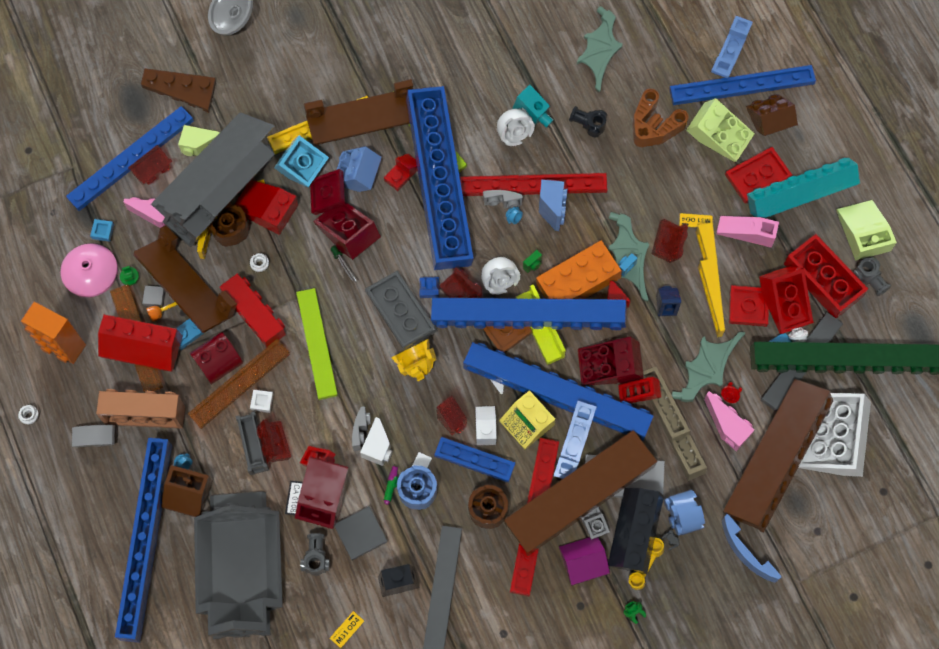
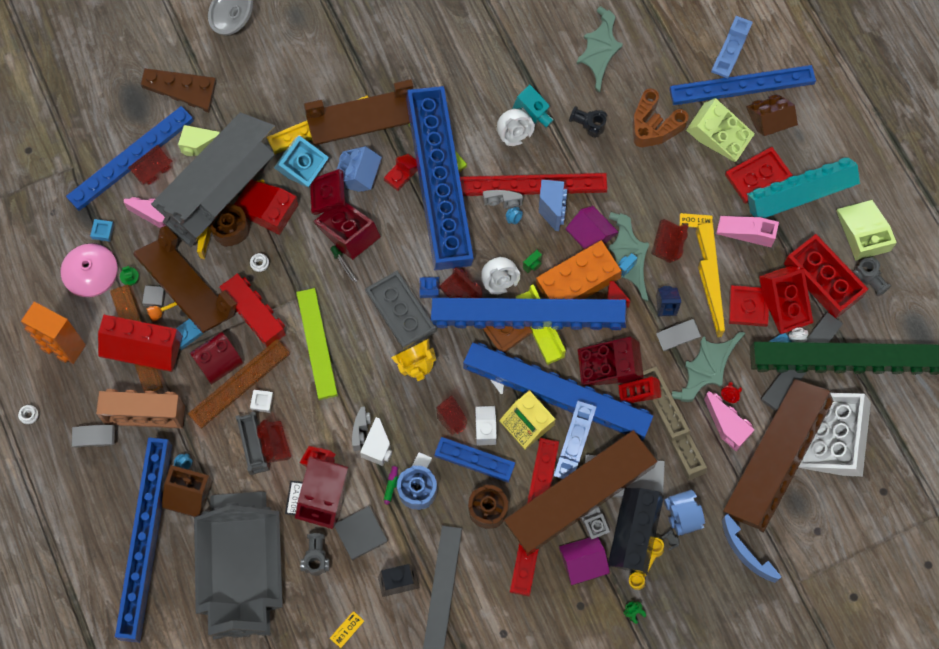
(590, 227): none -> magenta slope
(678, 335): none -> light grey slope

